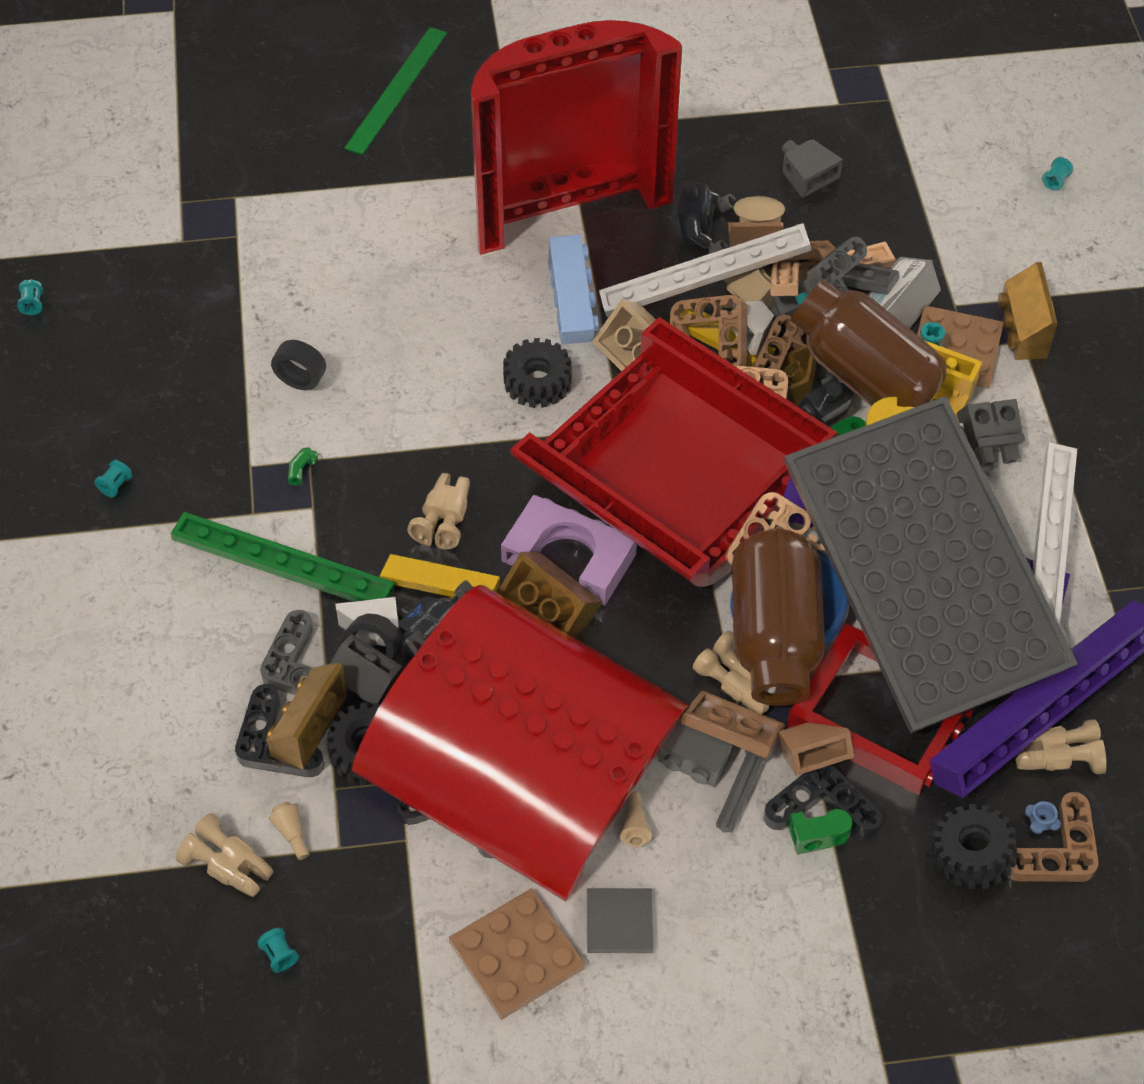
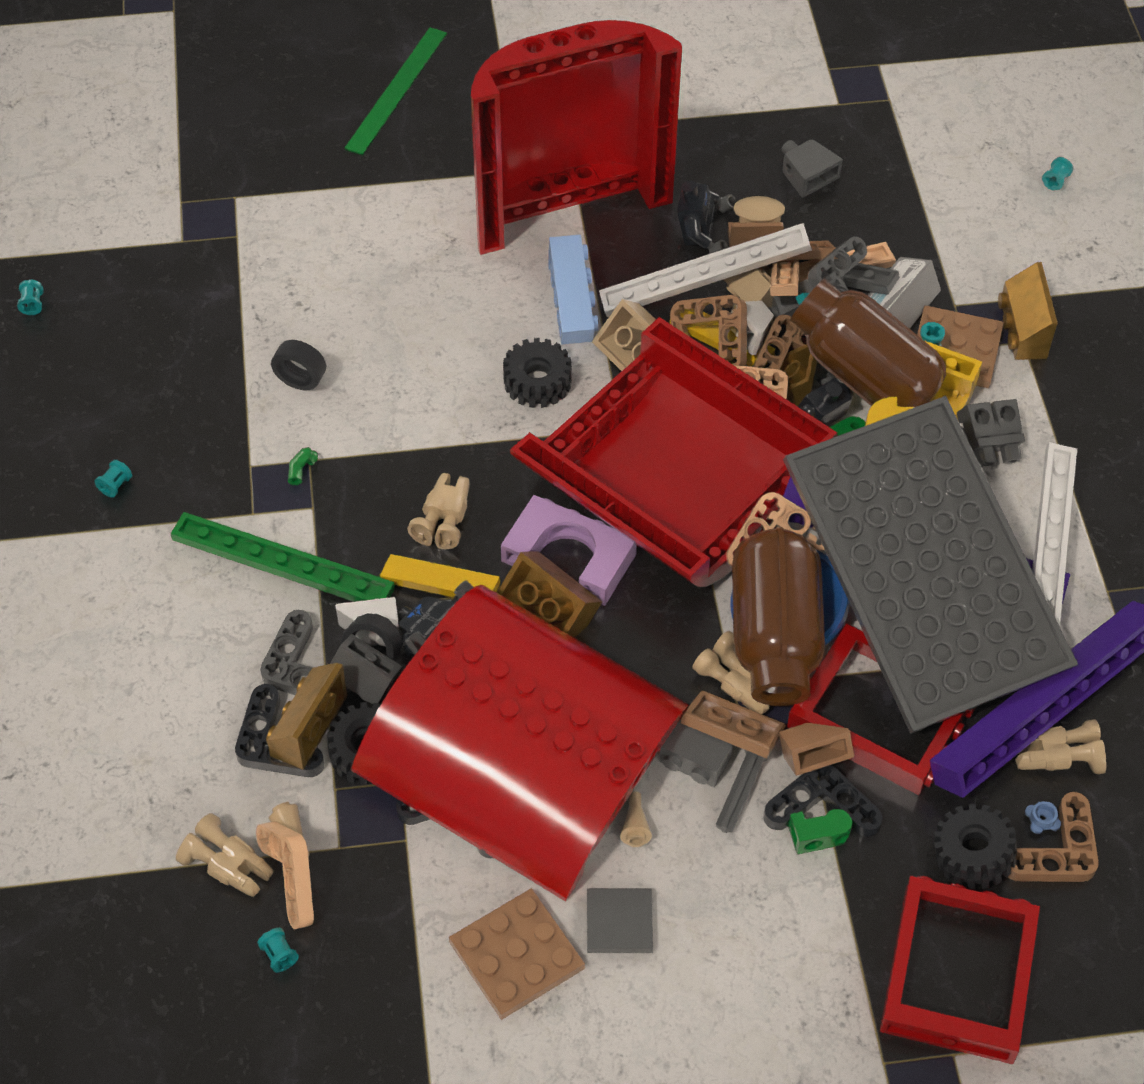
(292, 851): none -> light nougat beam
(944, 1029): none -> red window

